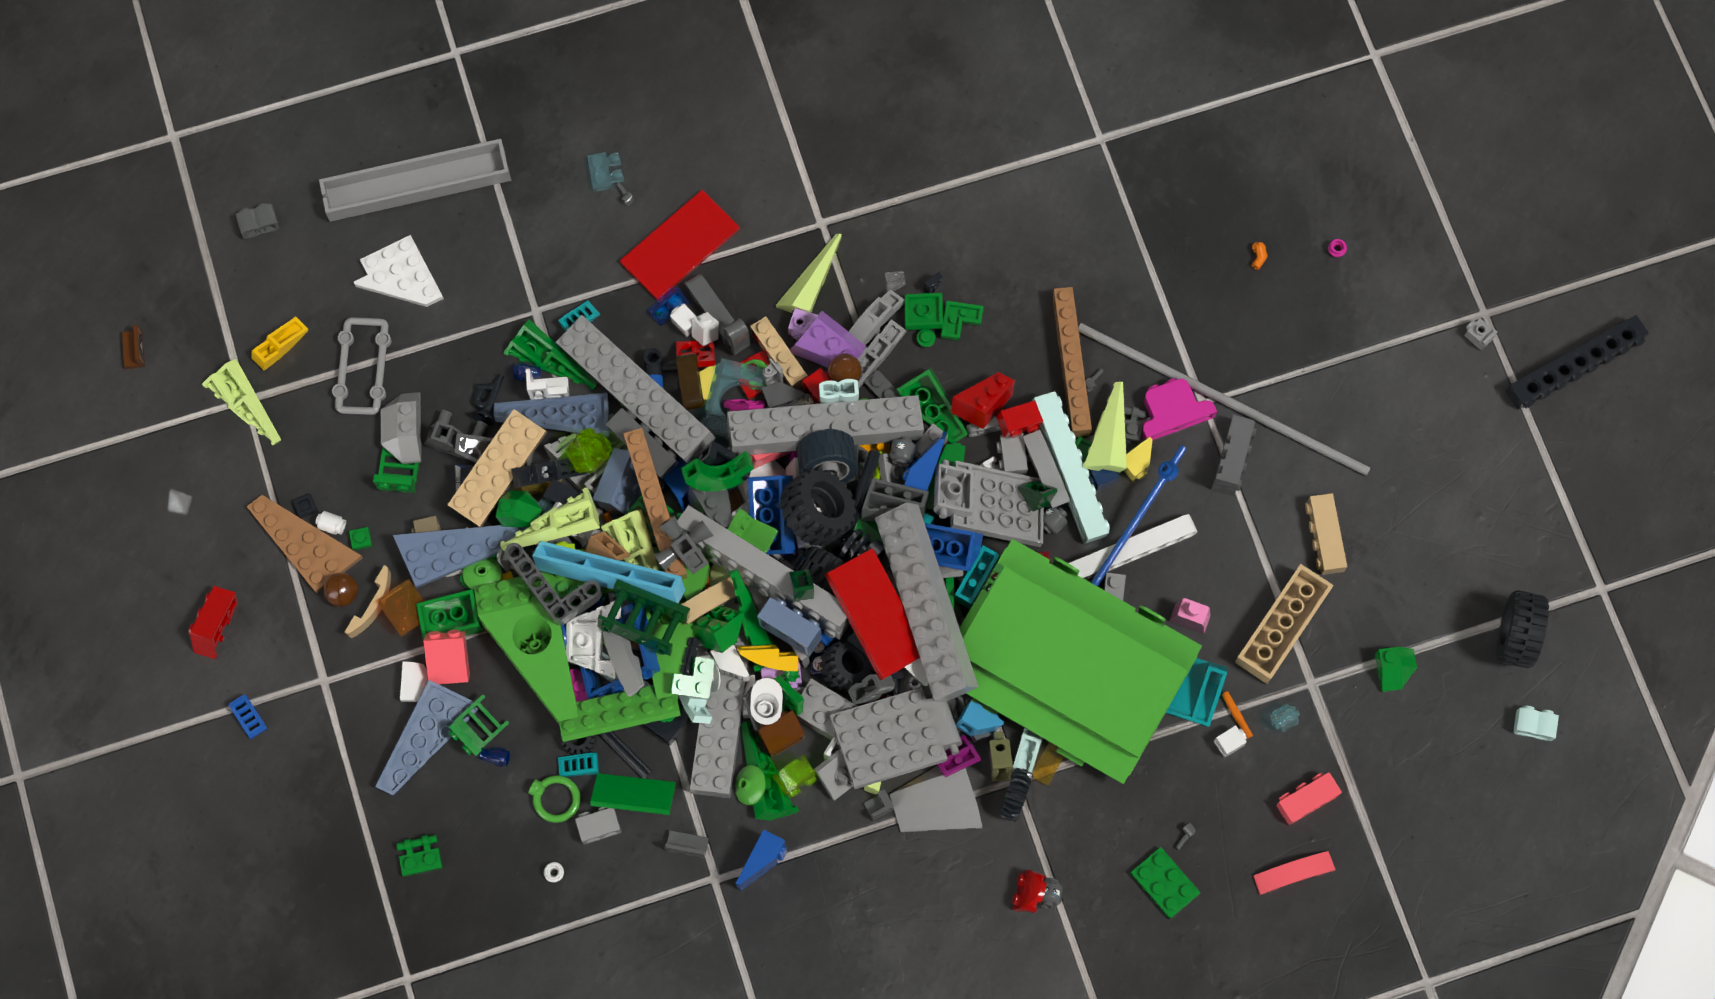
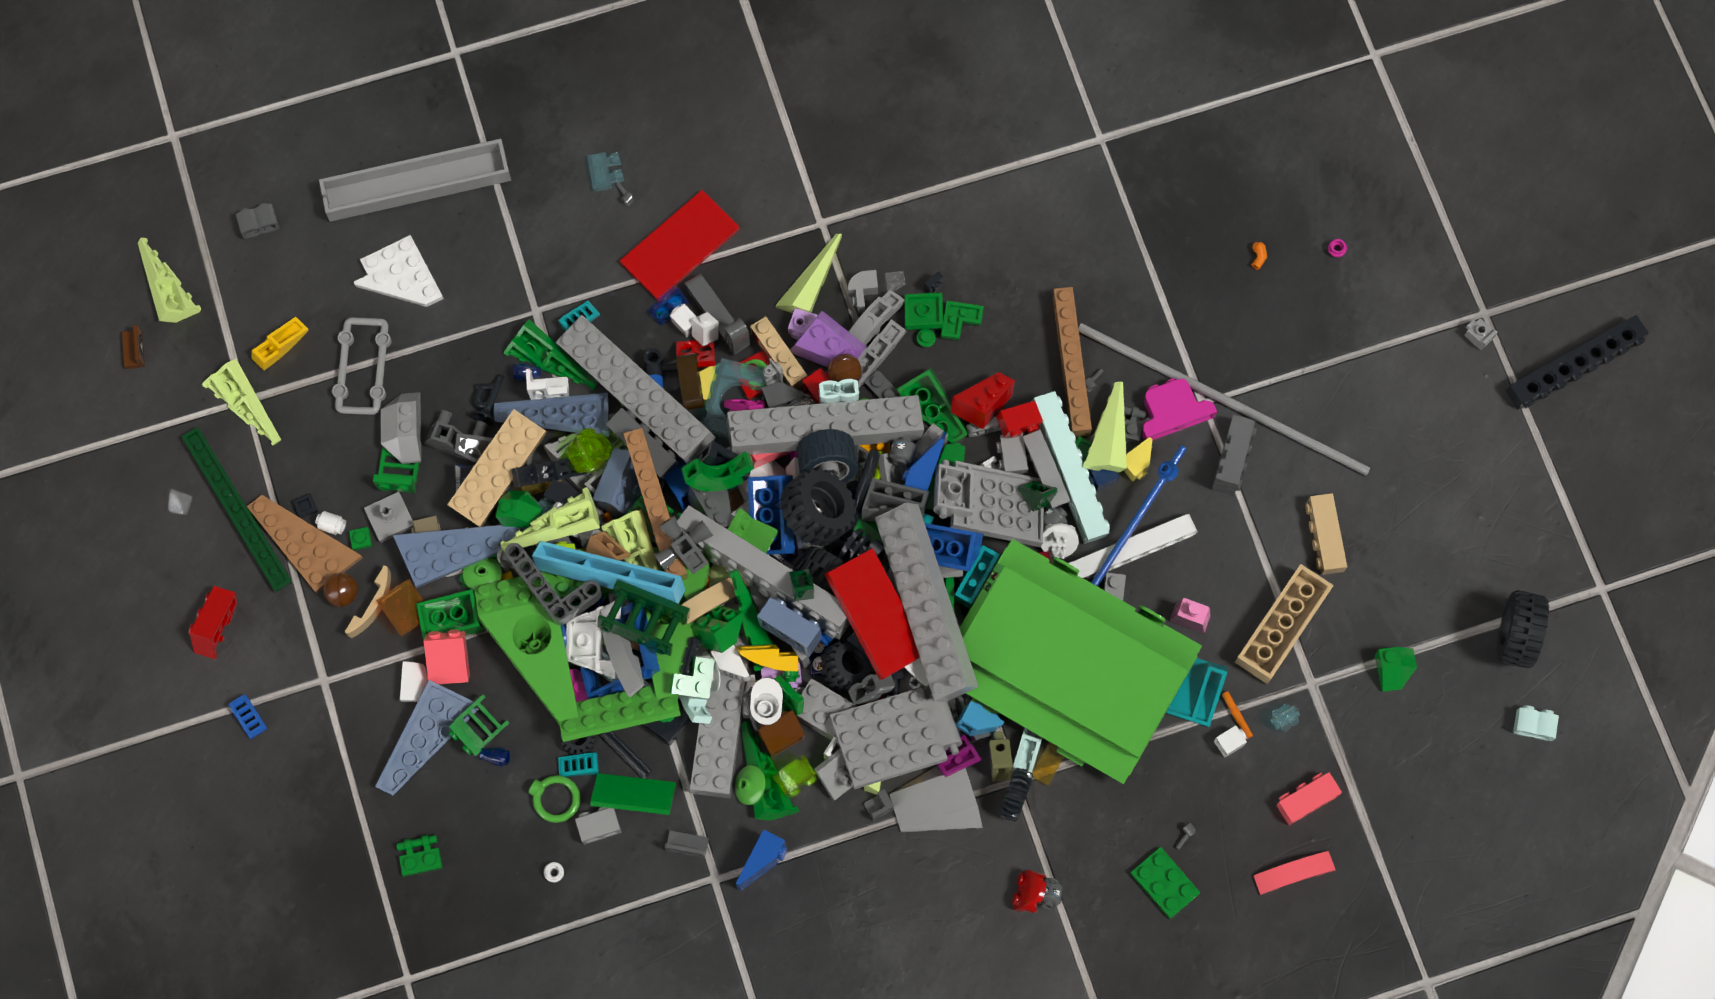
(168, 296): none -> yellowish green wedge
(237, 509): none -> dark green plate
(389, 517): none -> light grey tile
(862, 284): none -> light grey brick
(1059, 533): none -> white plate

